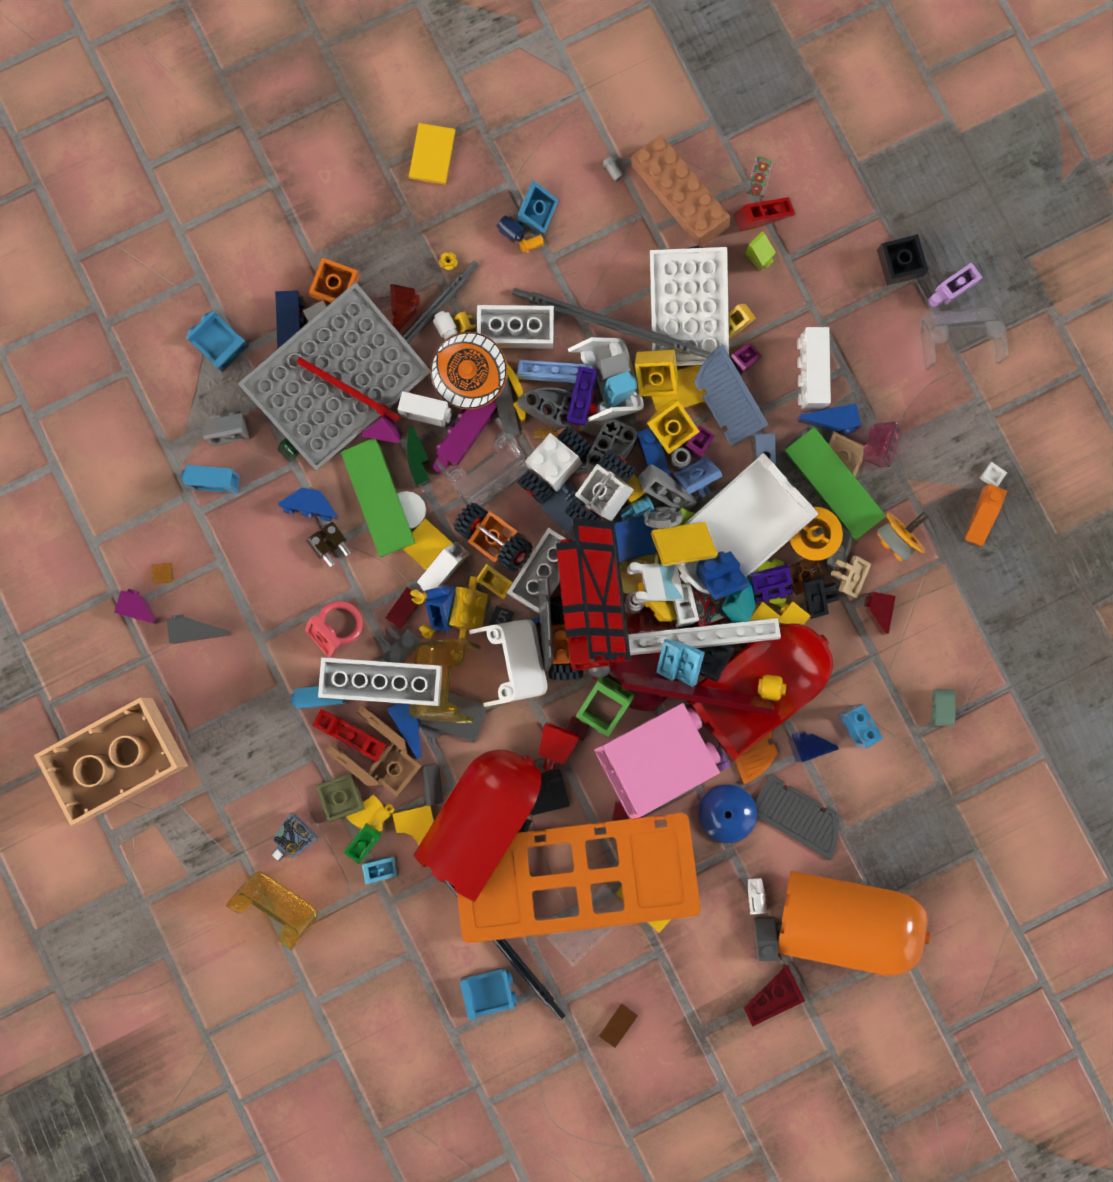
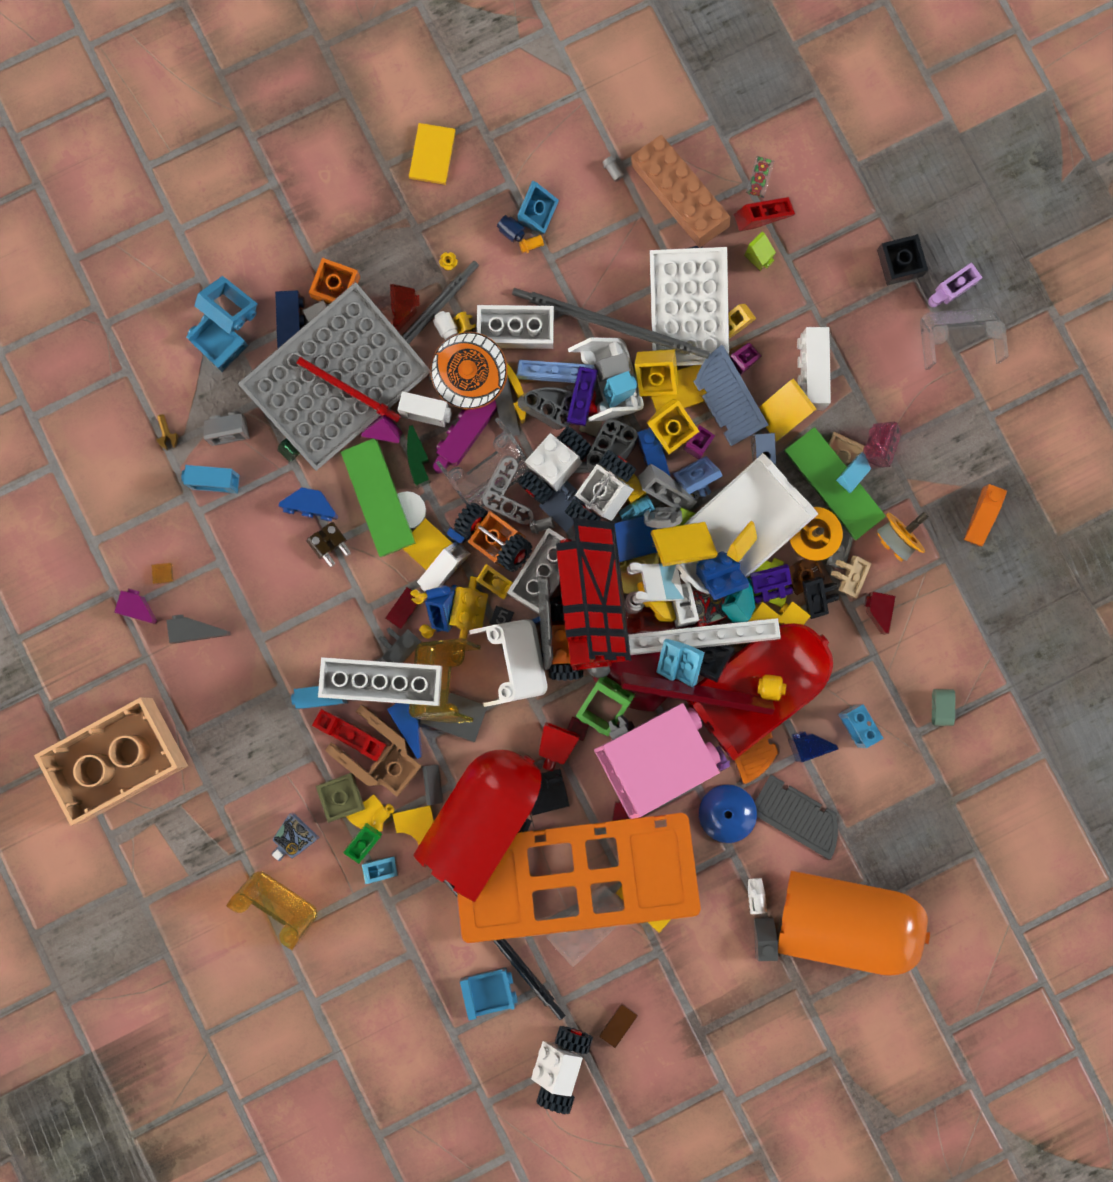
(165, 433): none -> pearl gold bar
(229, 323): none -> dark azure window
(323, 633): coral tile -> none
(455, 535): none -> blue tile
(499, 492): none -> light grey beam
(541, 433): clear yellow pin -> none
(542, 524): none -> light grey pin
(559, 1067): none -> brick
(620, 729): none -> tile
(684, 454): light grey brick -> none
(743, 542): none -> yellow slope
(774, 998): dark red wing -> none
(786, 409): none -> yellow tile
(835, 419): blue slope -> none
(854, 473): none -> medium azure slope
(993, 474): white tile -> none

